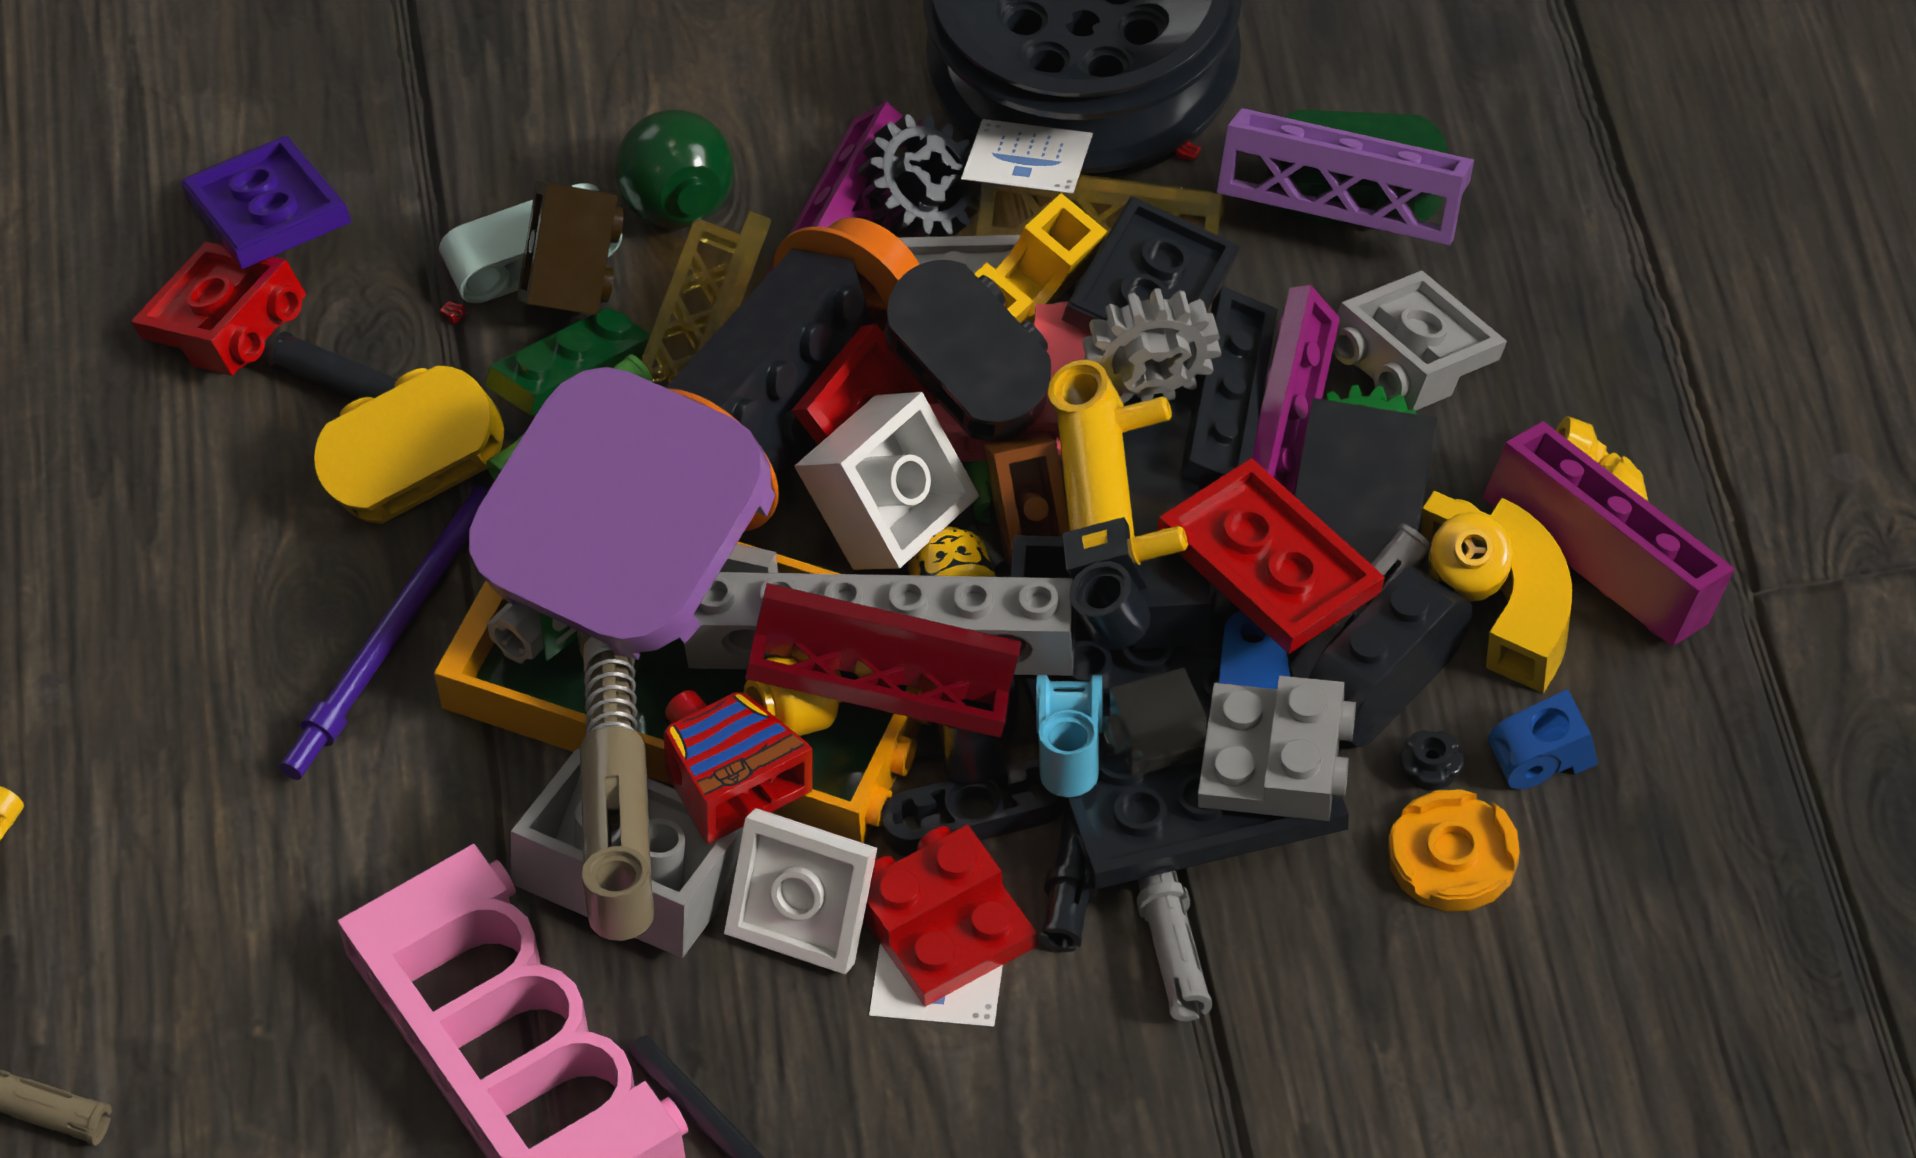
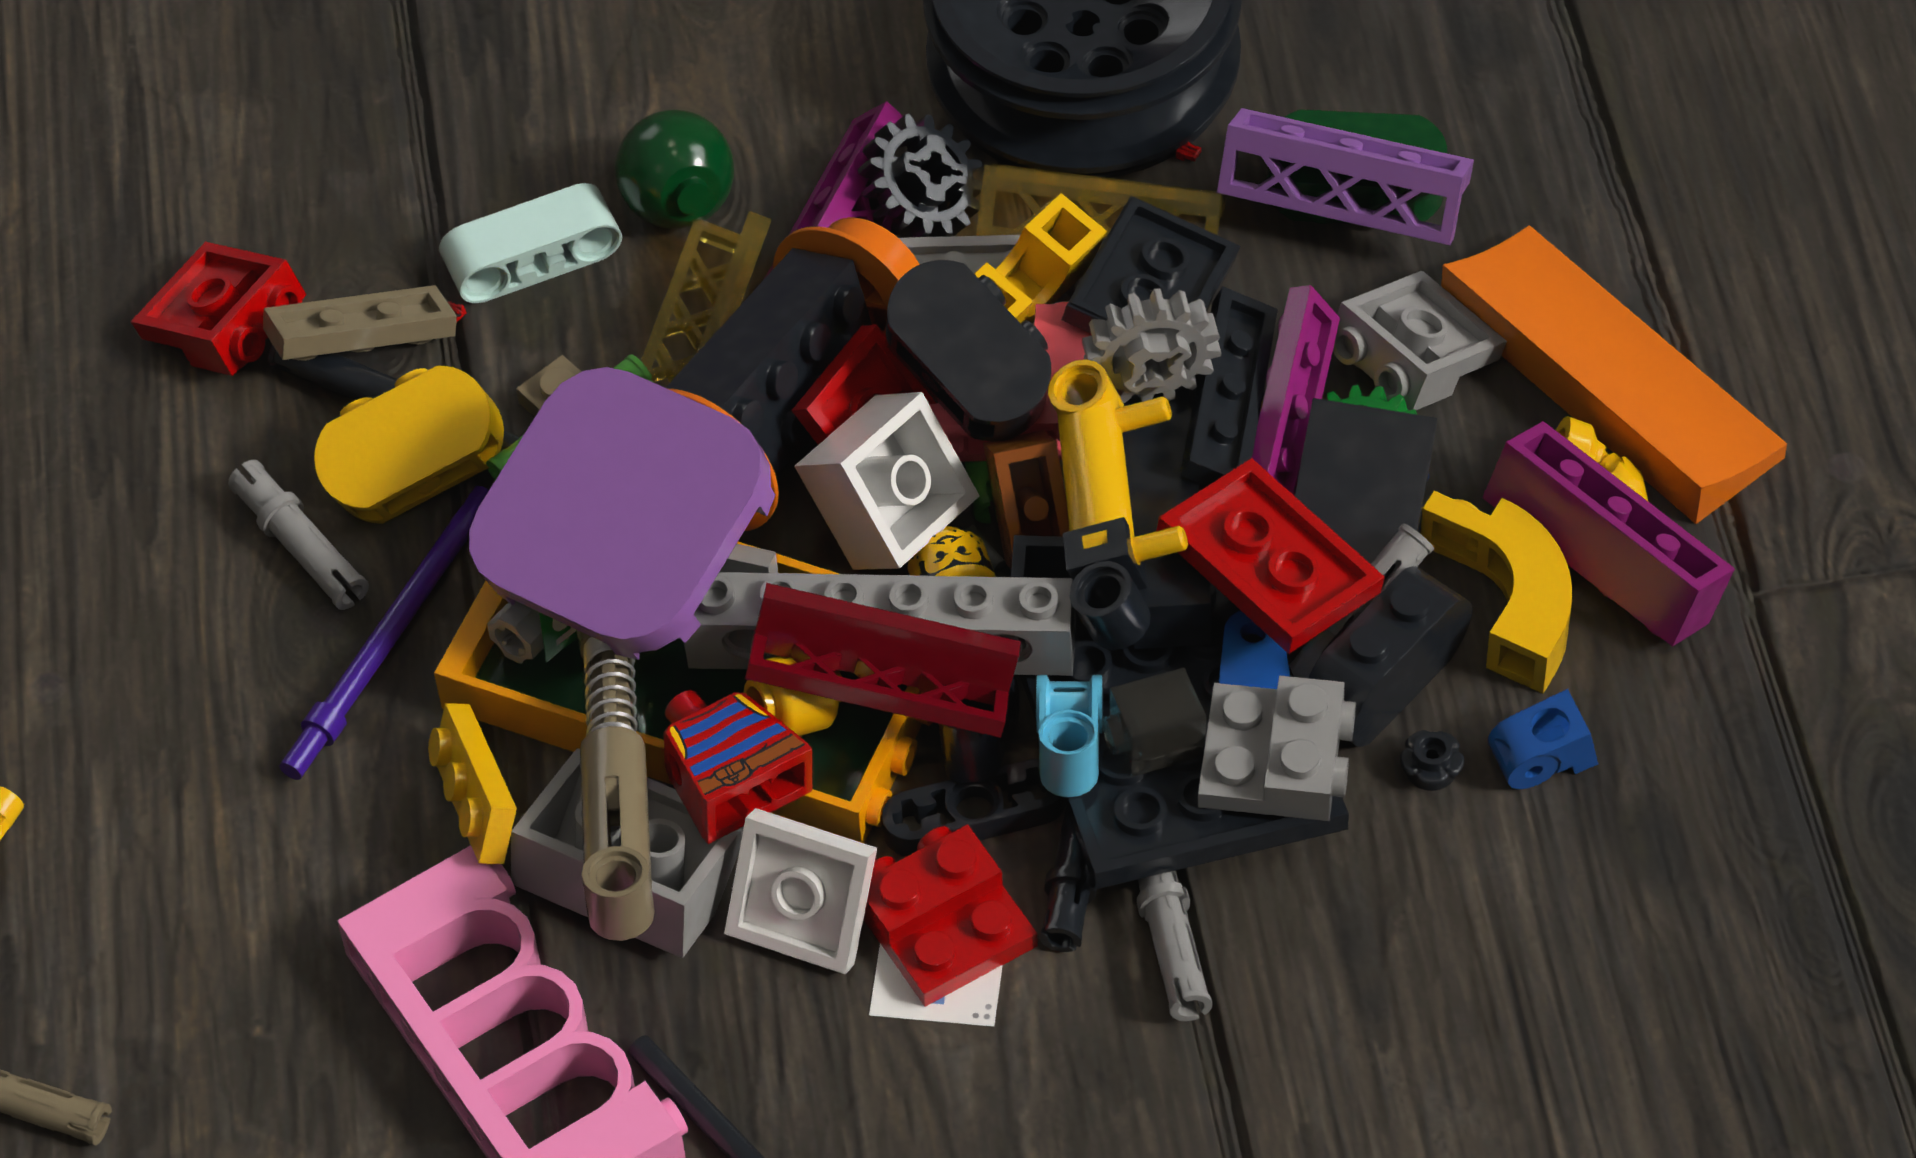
(265, 201): dark purple tile -> none
(282, 517): none -> light grey pin
(359, 322): none -> dark tan plate
(473, 783): none -> yellow plate
(569, 248): dark brown brick -> none
(589, 344): dark green plate -> none
(1027, 156): white sticker -> none
(1453, 850): light orange tile -> none
(1481, 537): yellow head -> none
(1615, 373): none -> orange arch

